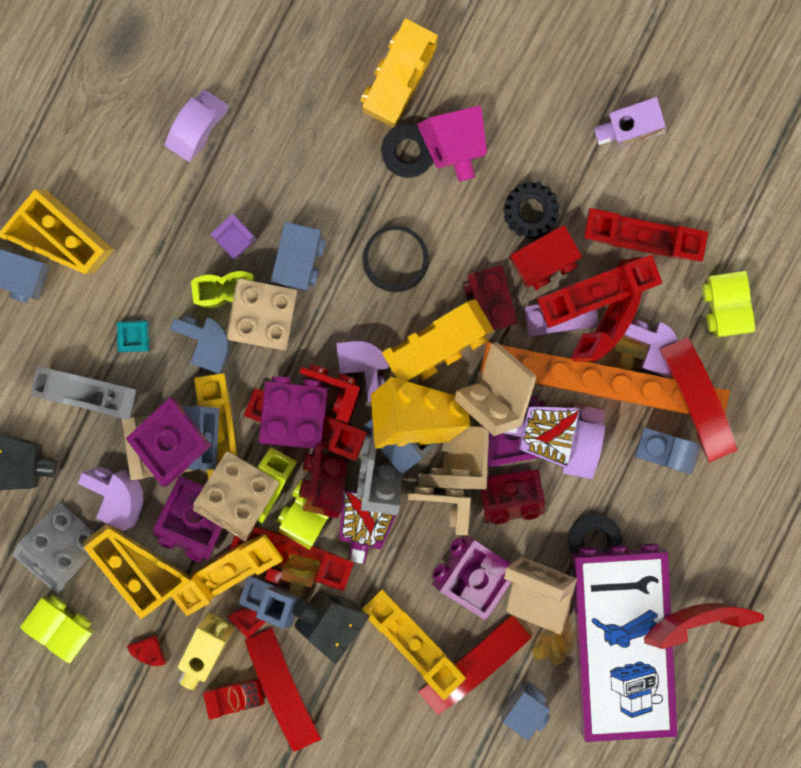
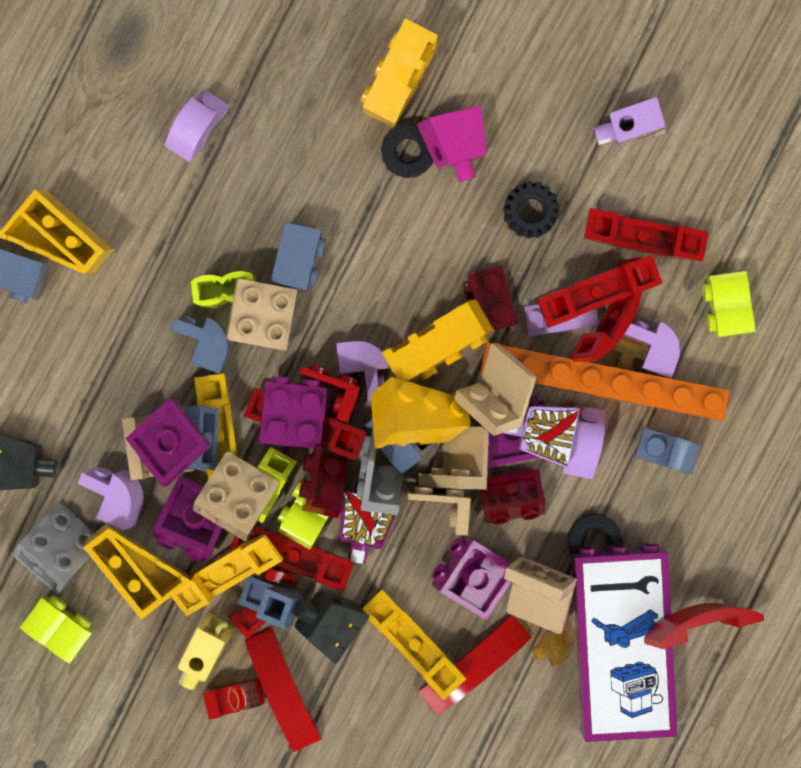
(83, 392): light grey arch -> none
(133, 336): teal tile -> none
(148, 651): red tile -> none
(233, 237): medium lavender panel -> none
(300, 572): clear yellow tile -> none
(402, 287): black tyre -> none
(525, 710): sand blue brick -> none
(546, 257): red brick -> none
(700, 399): red slope -> none

